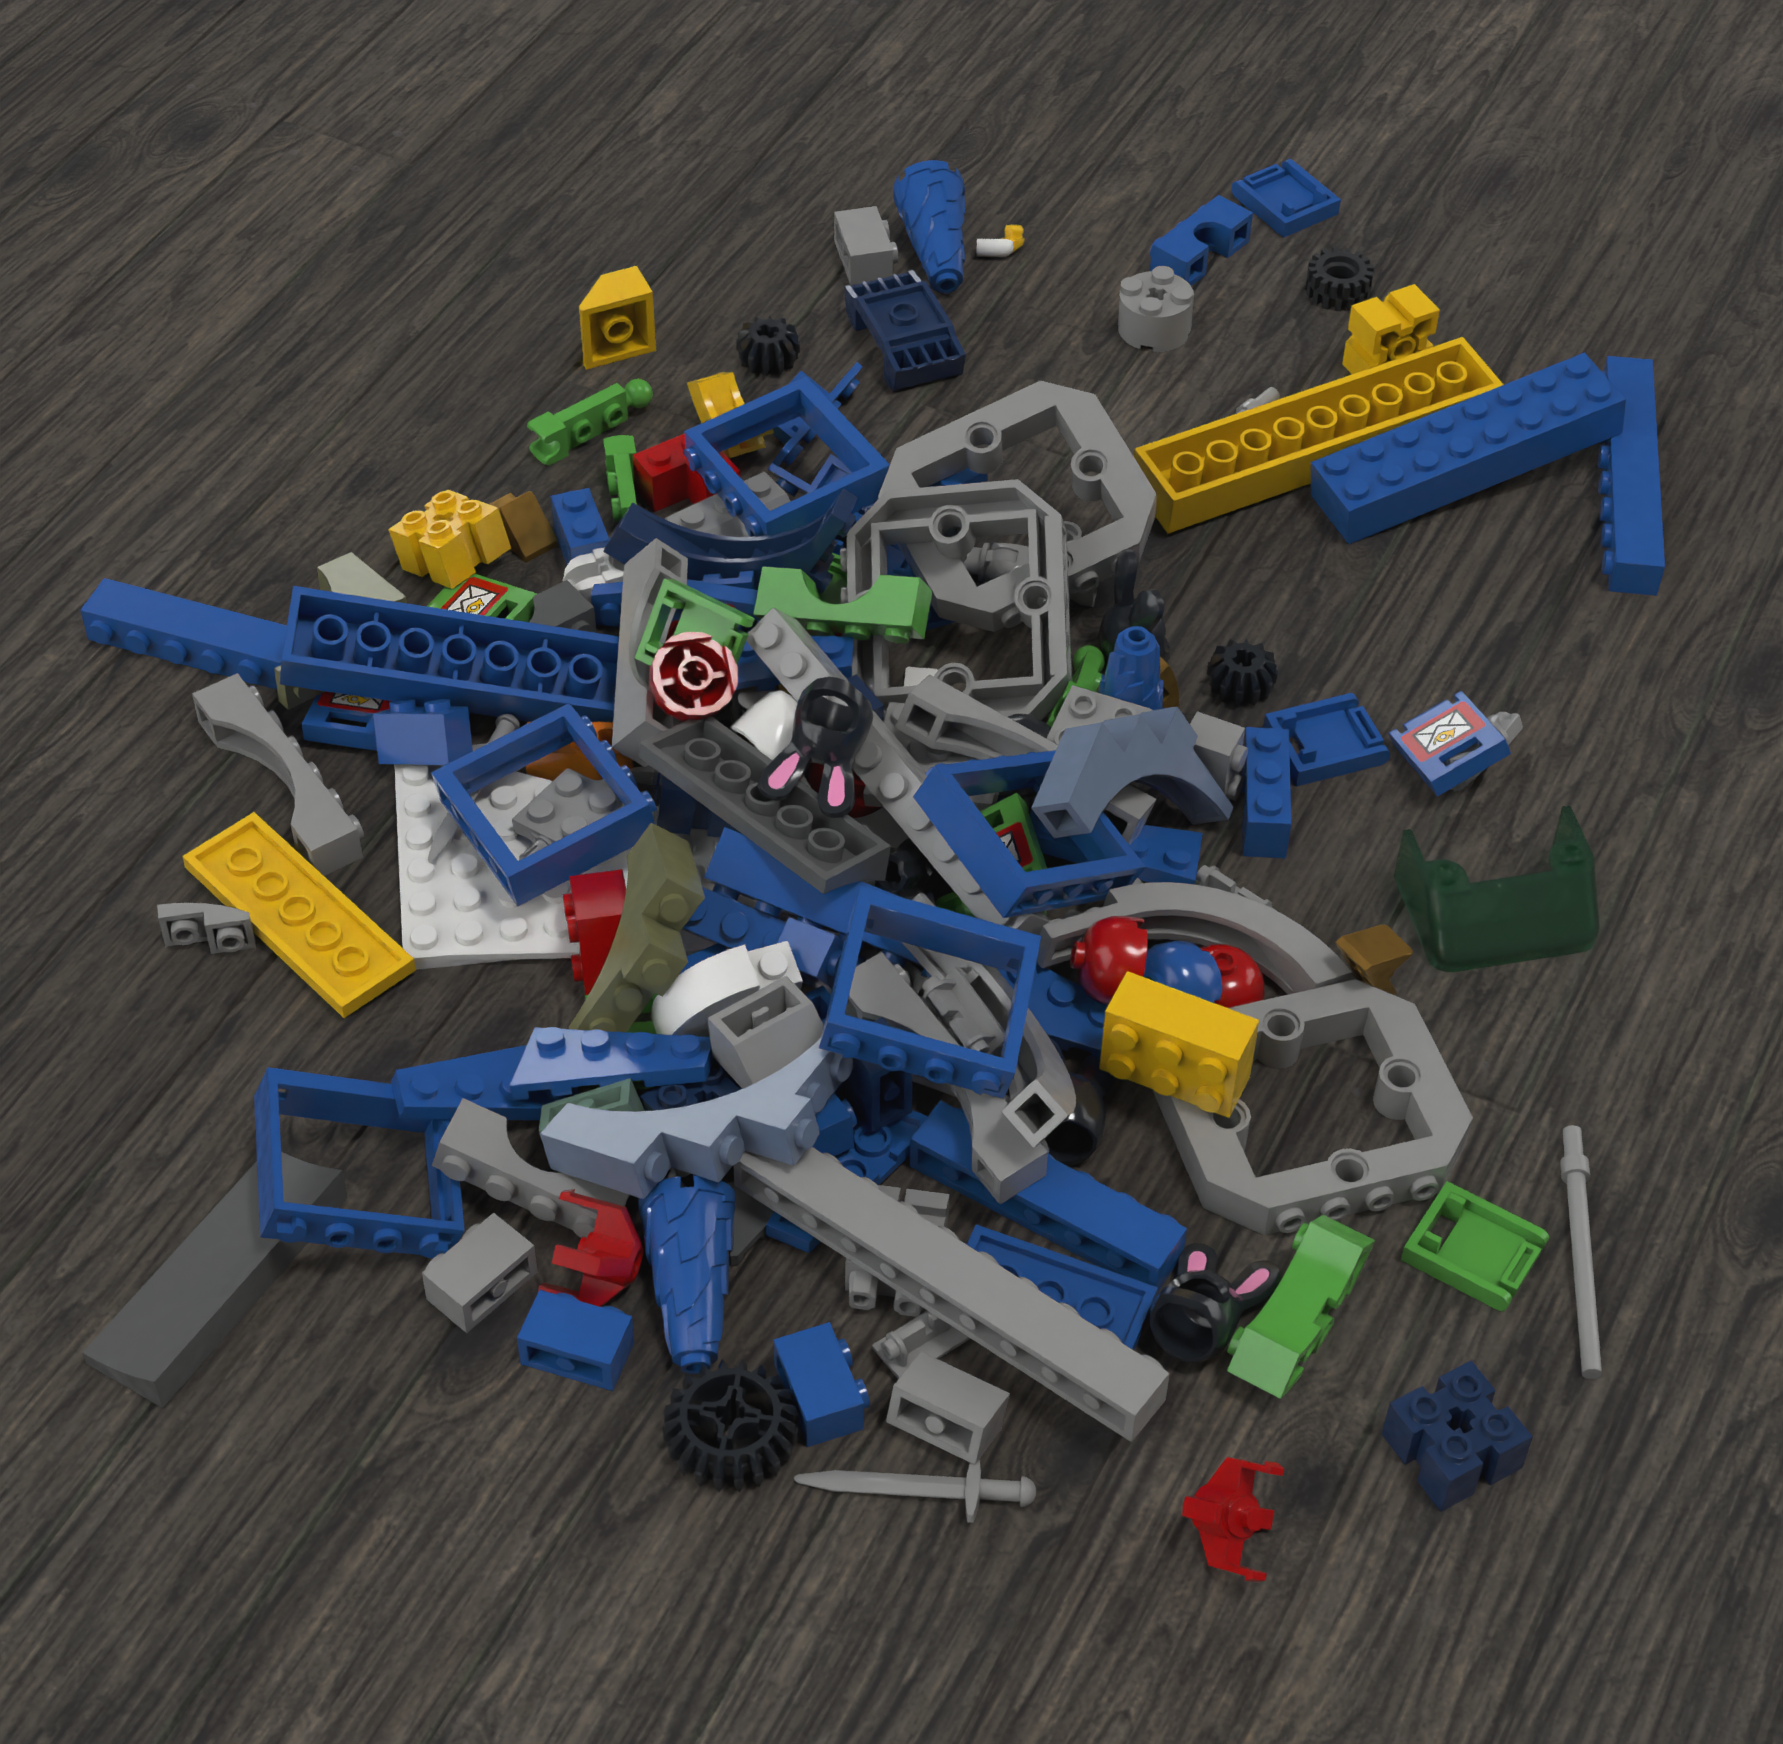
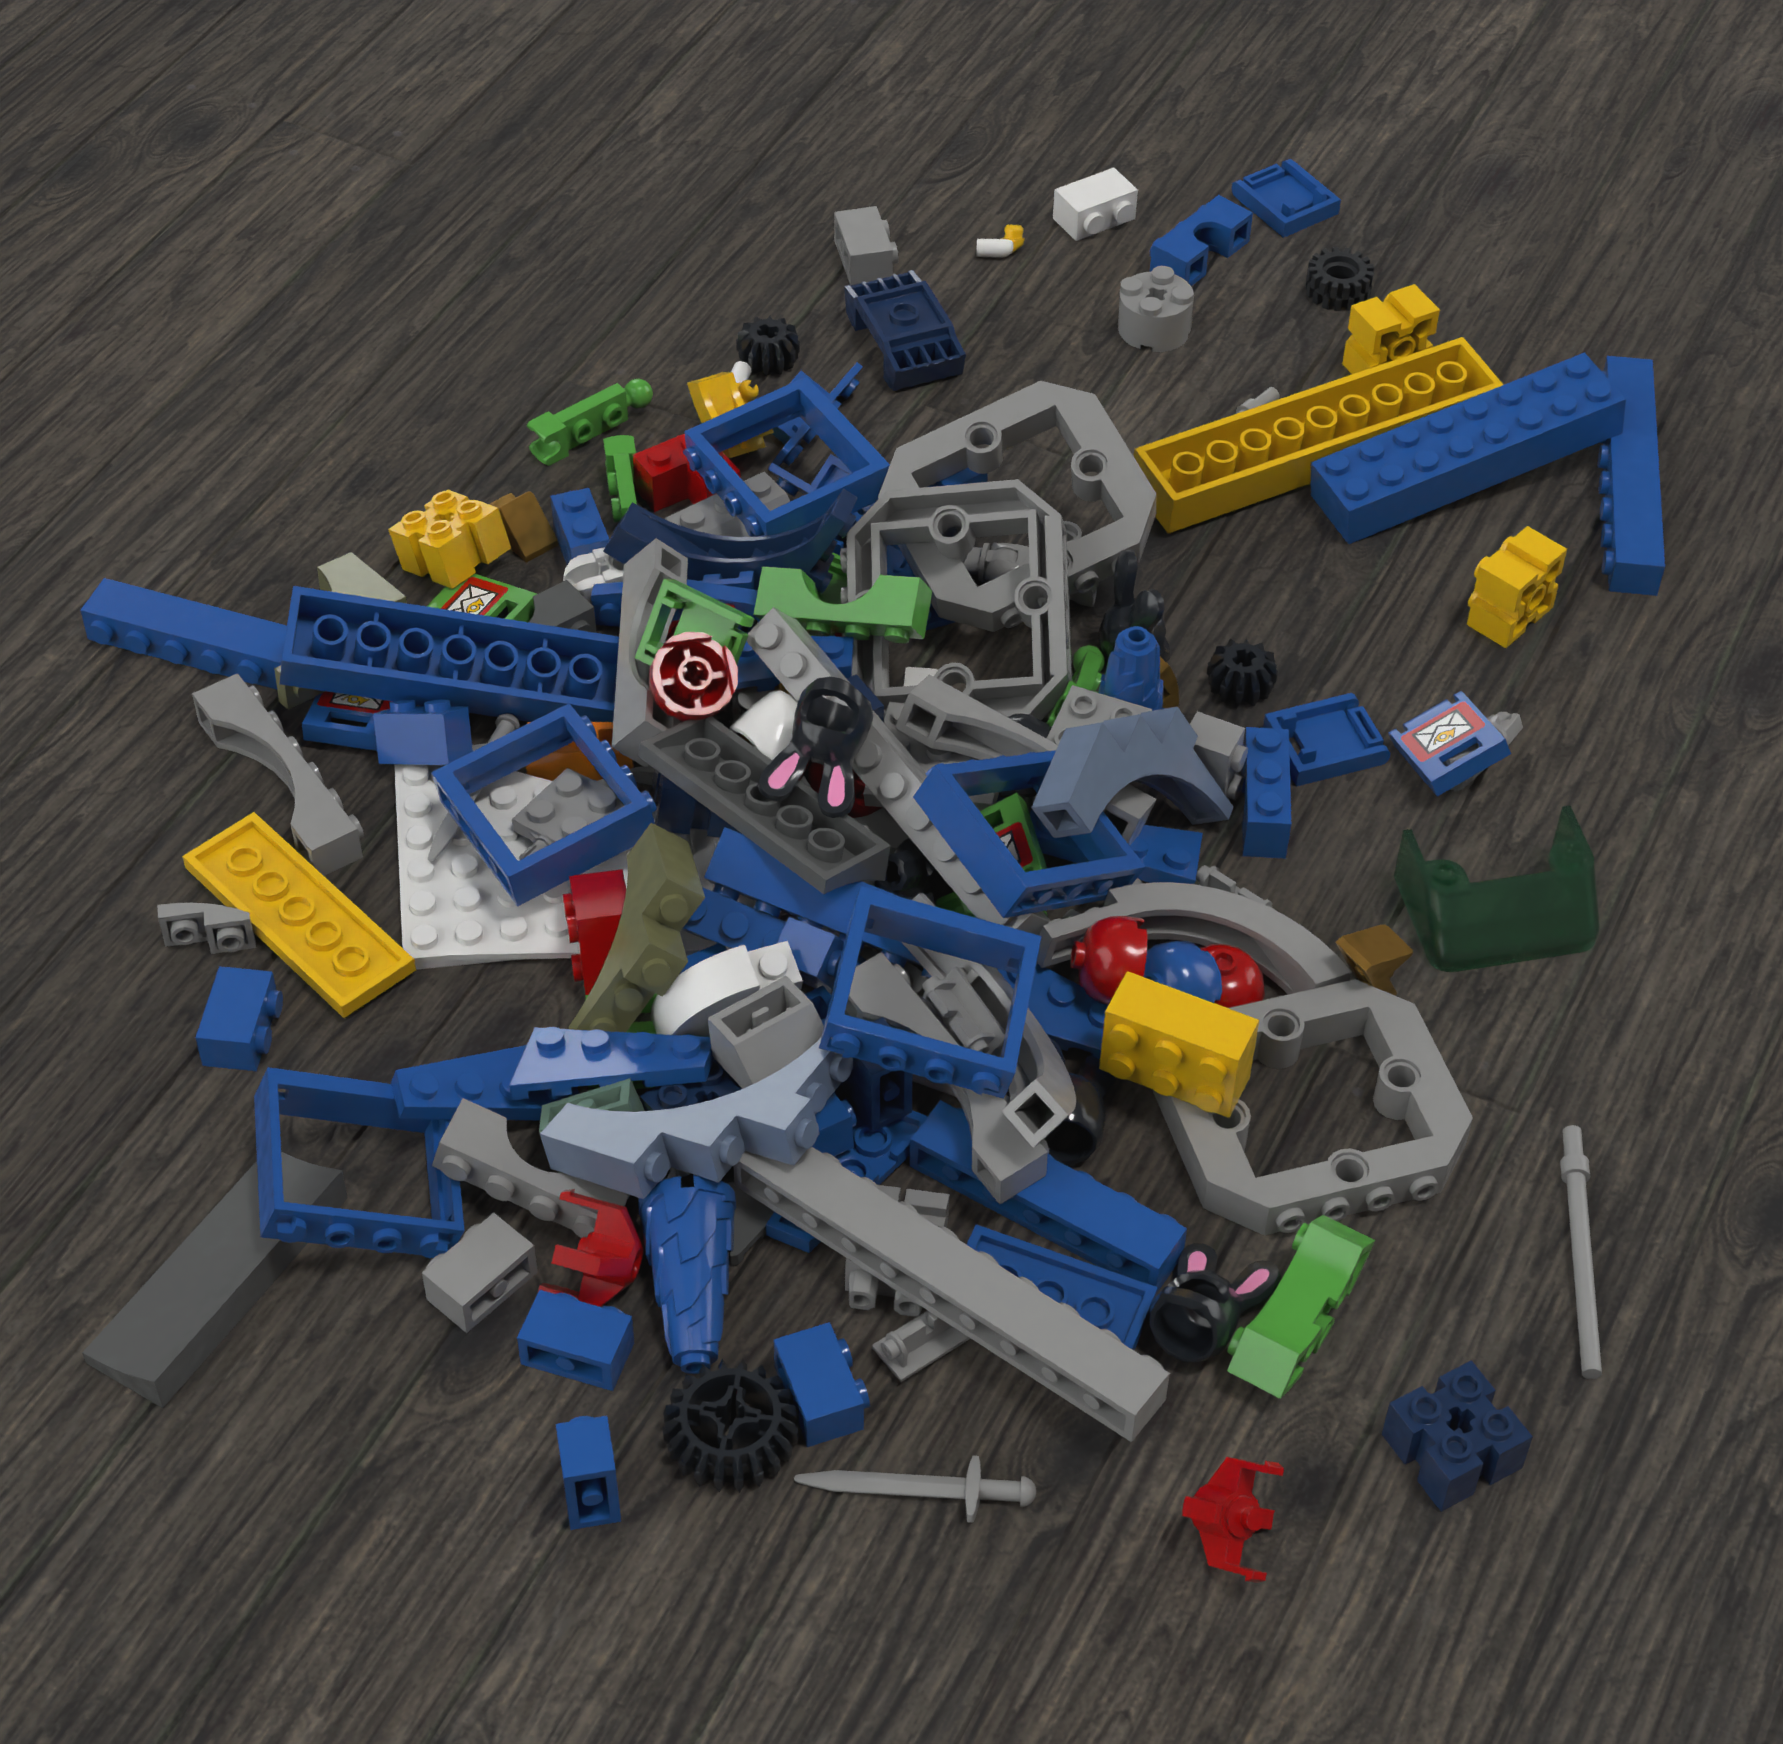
(238, 1018): none -> blue brick
(588, 1472): none -> blue brick
(617, 318): yellow slope -> none
(741, 373): none -> arm
(933, 212): blue cone -> none
(947, 1407): light grey brick -> none
(1095, 204): none -> white brick
(1485, 1251): bright green container -> none
(1515, 586): none -> yellow brick

